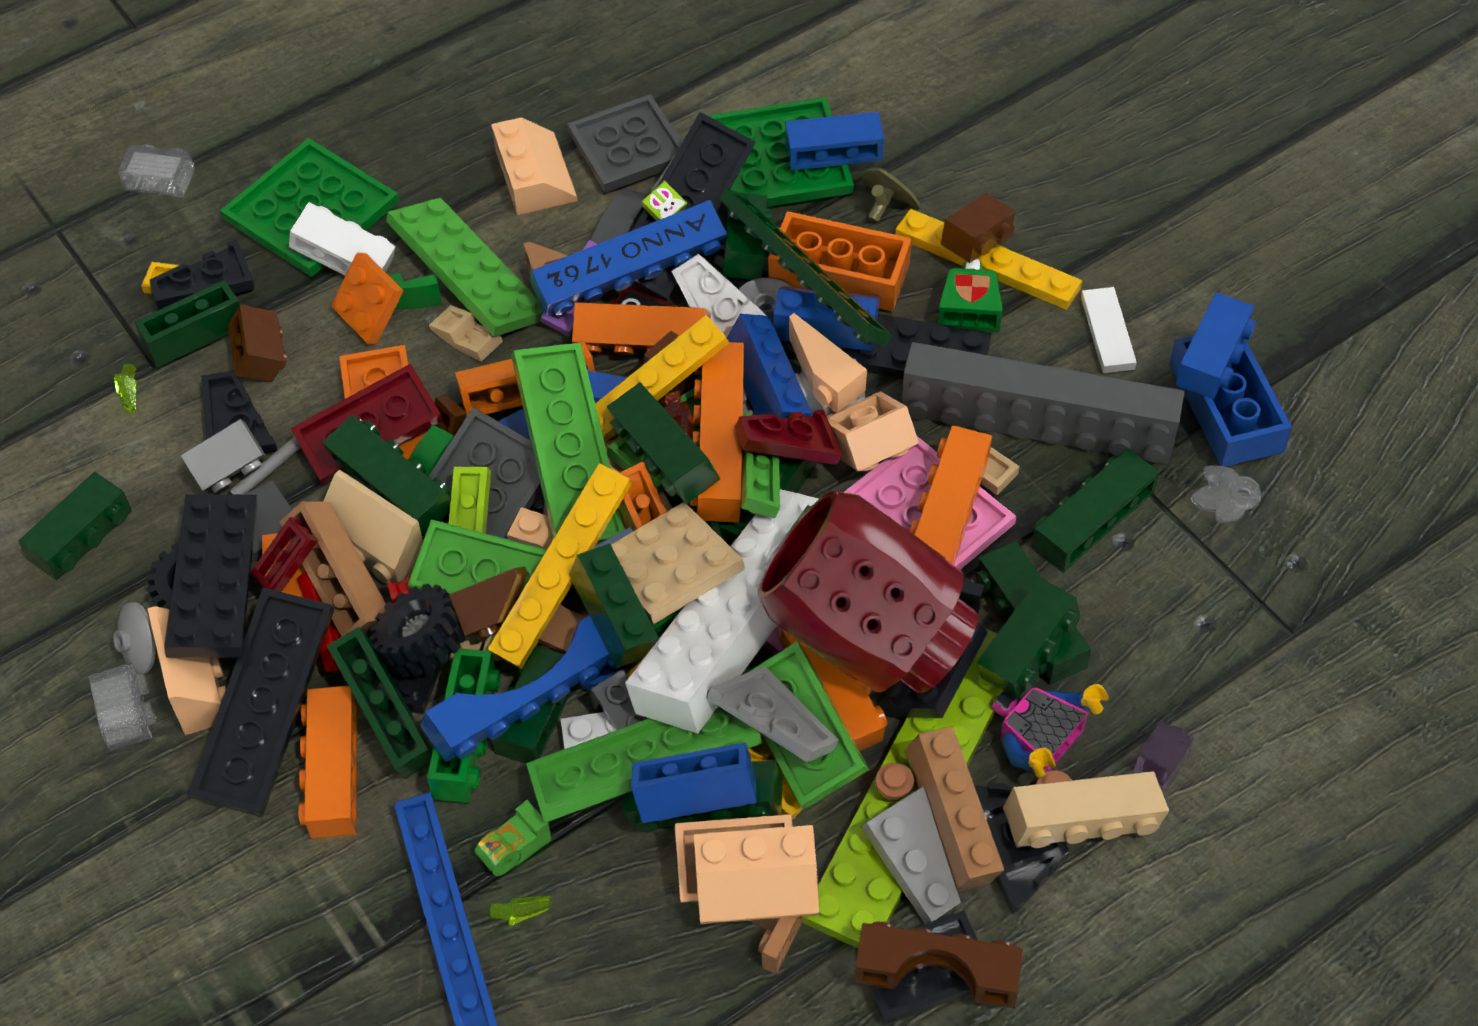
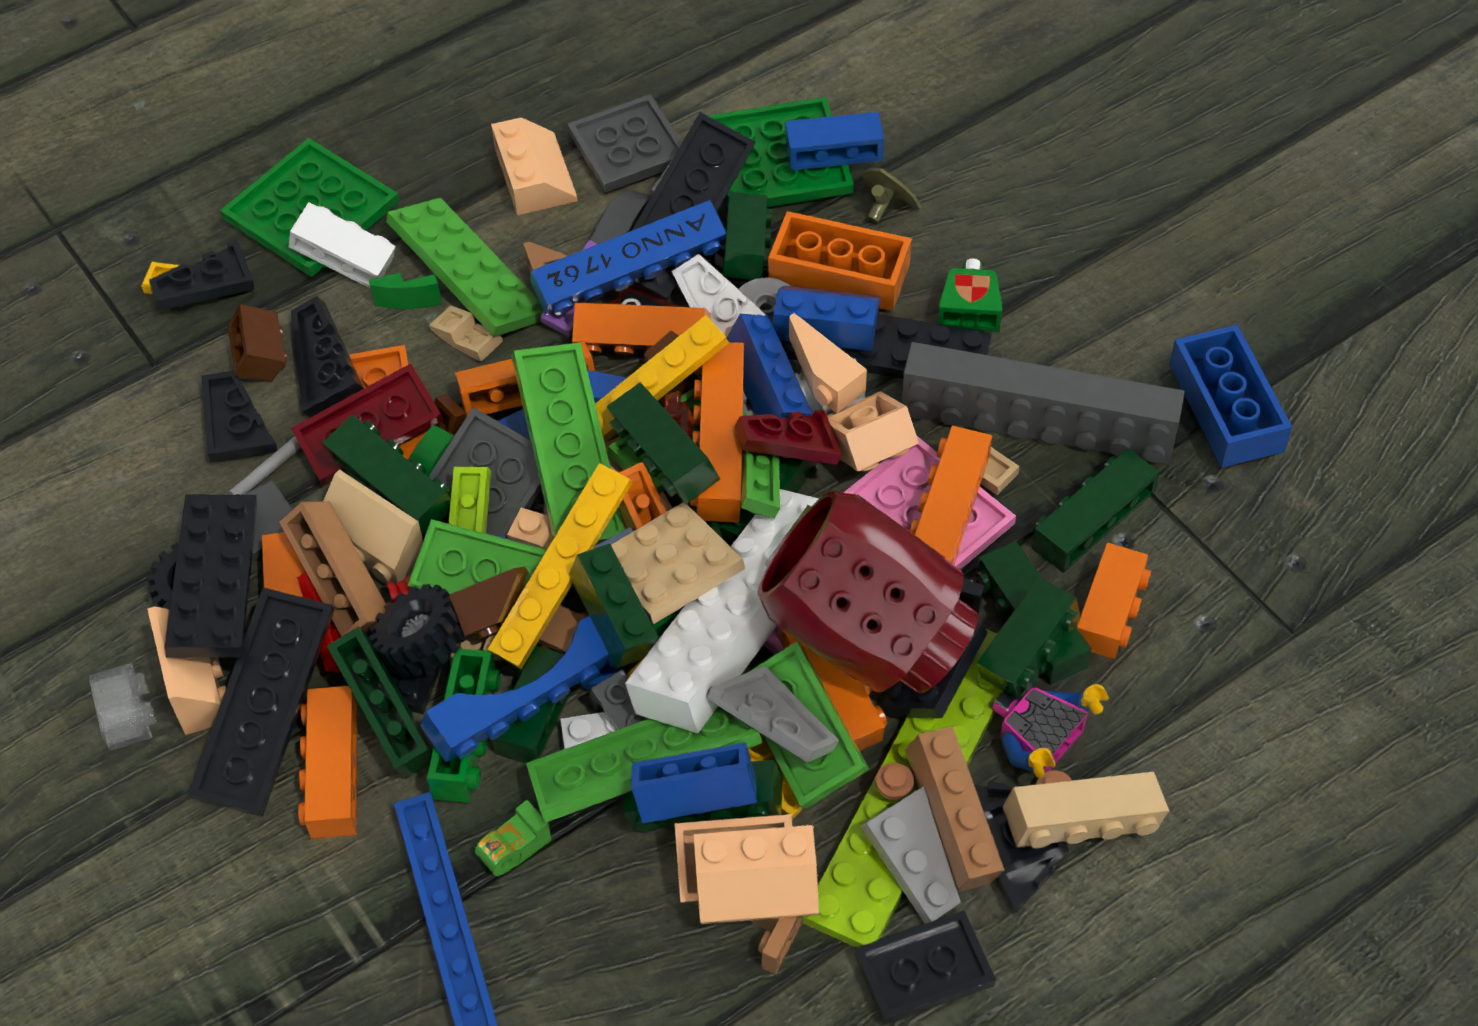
(75, 526): dark green brick -> none
(126, 387): clear neon green bar -> none
(135, 637): light grey dish -> none
(156, 170): clear brick -> none
(188, 323): dark green brick -> none
(223, 457): light grey brick -> none
(286, 560): dark red tile -> none
(321, 357): none -> black wing
(367, 298): orange plate -> none
(520, 908): clear neon green bar -> none
(663, 202): tile -> none
(809, 273): dark green plate -> none
(978, 227): reddish brown brick -> none
(986, 967): reddish brown arch -> none
(1009, 266): yellow plate -> none
(1108, 330): white tile -> none
(1113, 599): none -> orange brick
(1164, 753): clear purple brick -> none
(1216, 346): blue brick -> none
(1224, 494): clear plate -> none

